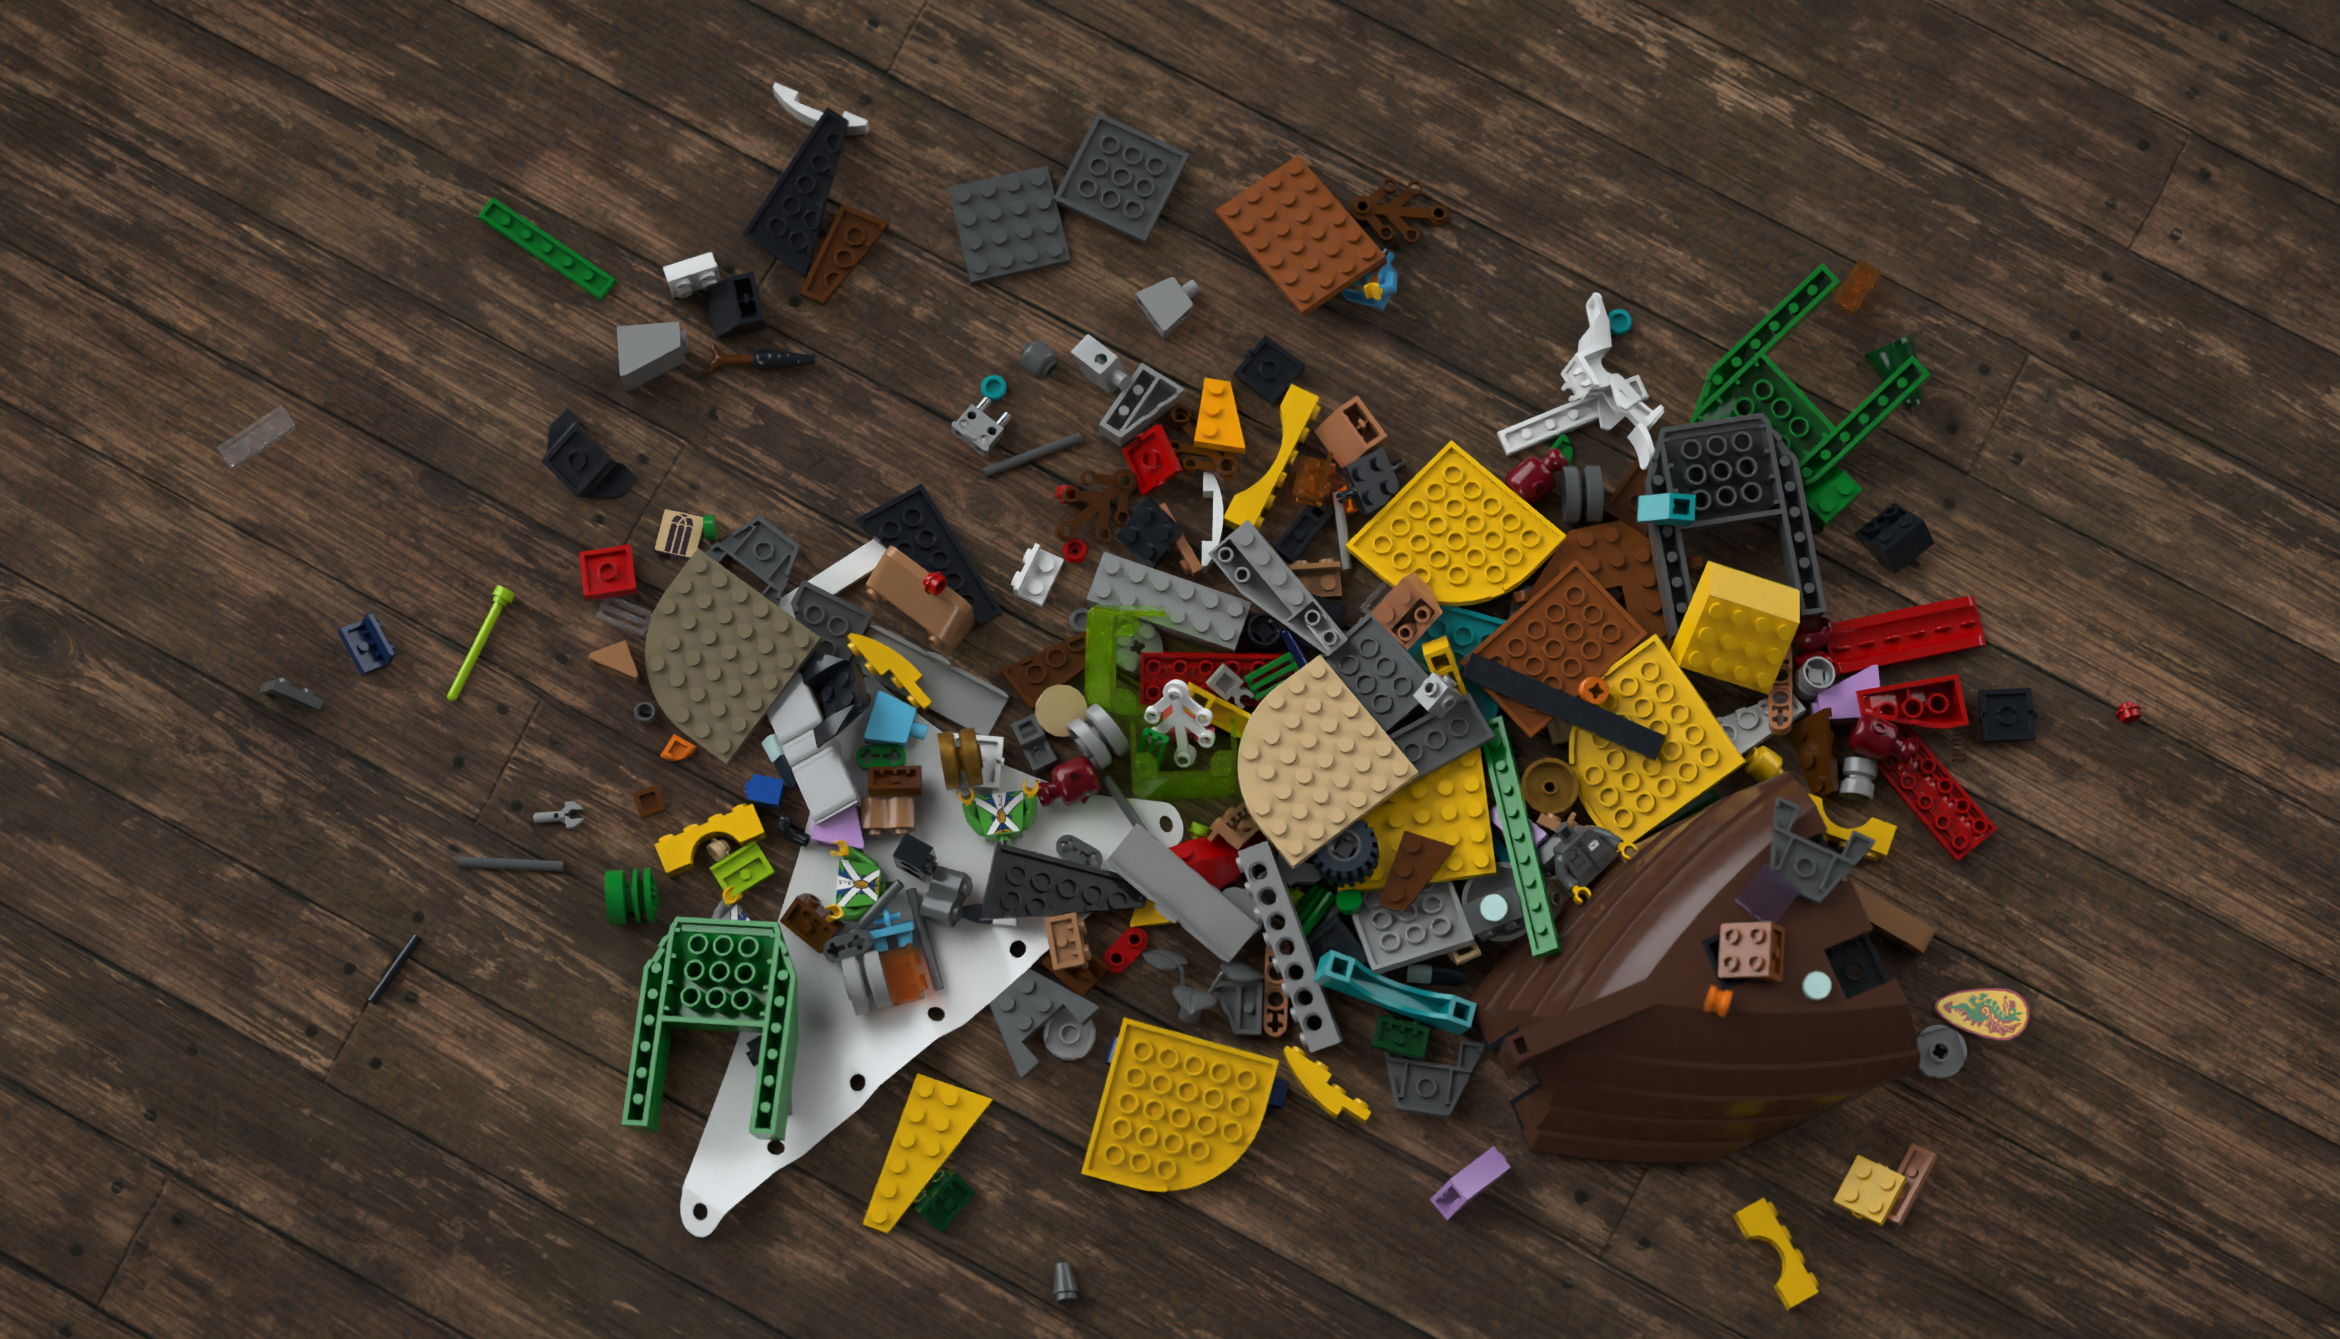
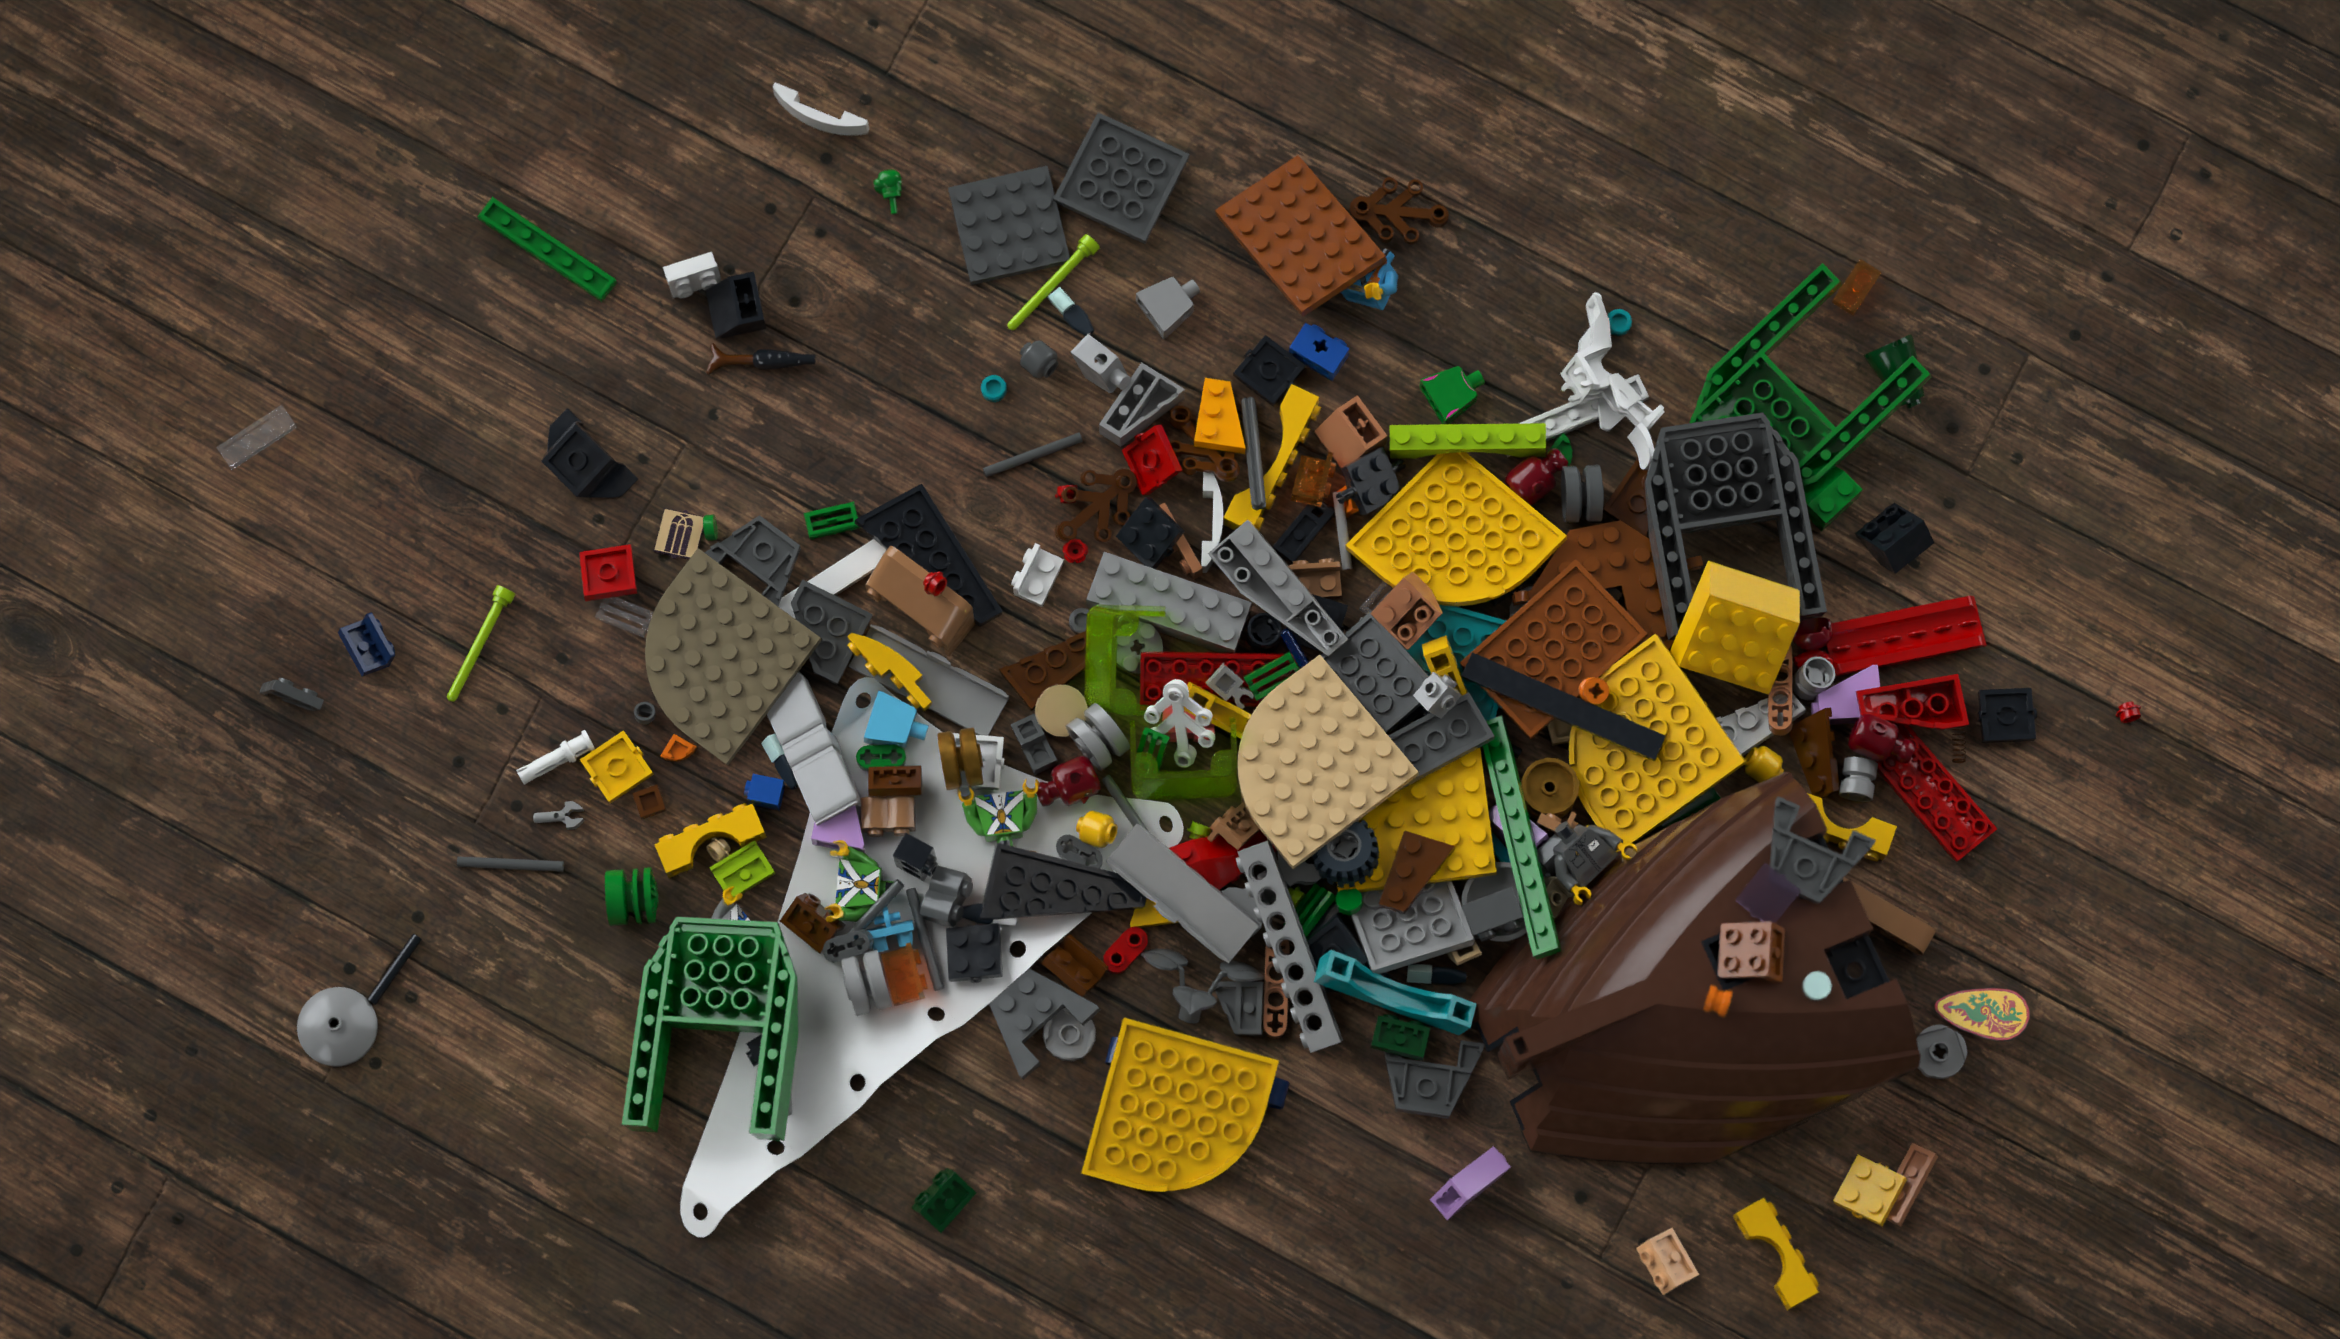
(349, 1039): none -> light grey dish
(567, 752): none -> white pin
(616, 660): medium nougat slope -> none
(616, 767): none -> yellow plate
(649, 351): light grey slope -> none
(790, 833): black arm -> none
(795, 207): black wing -> none
(834, 529): none -> green tile
(841, 692): black piece -> none
(844, 247): reddish brown wing -> none
(890, 186): none -> green piece
(926, 1136): yellow wing -> none
(974, 952): none -> black plate
(977, 431): light grey piece -> none
(1065, 1286): dark grey cone -> none
(1067, 941): medium nougat bracket -> none
(1071, 313): none -> piece
(1086, 247): none -> lime piece
(1097, 829): none -> yellow head
(1253, 453): none -> dark grey axle
(1314, 1082): yellow slope -> none
(1327, 361): none -> blue brick
(1451, 392): none -> green torso
(1493, 908): light aqua tile -> none
(1505, 439): none -> lime arch
(1667, 509): teal slope -> none
(1667, 1261): none -> light nougat bracket

